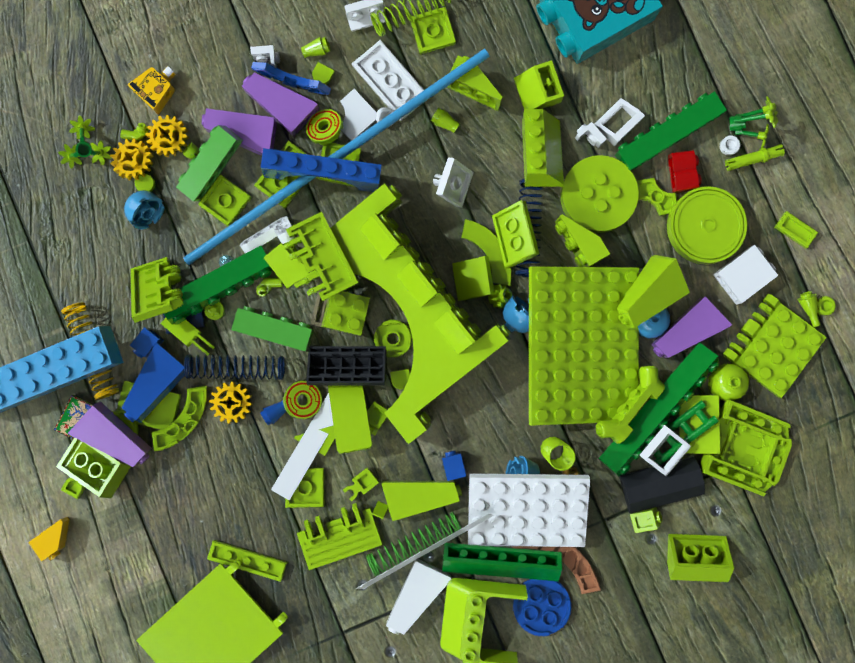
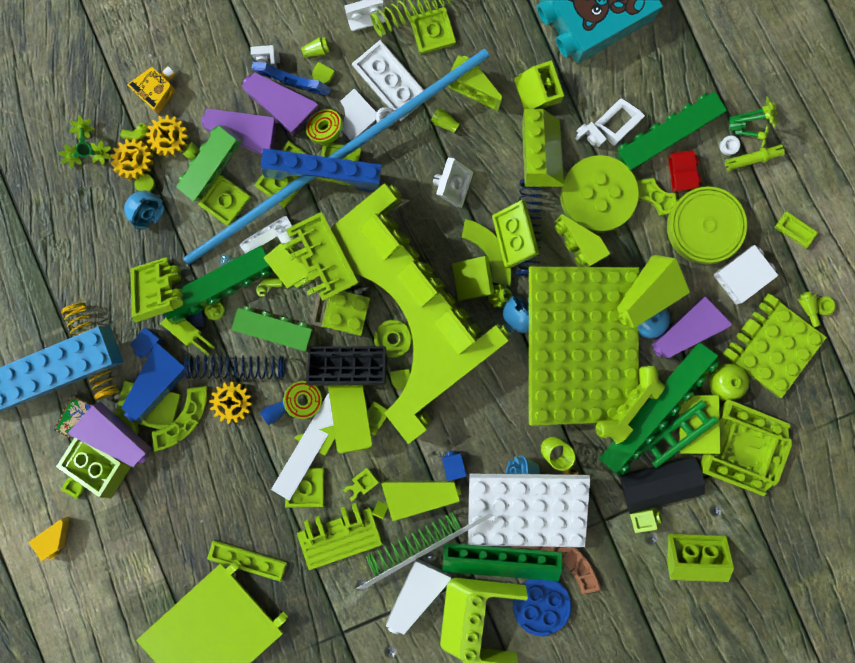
(656, 443): white tile -> none

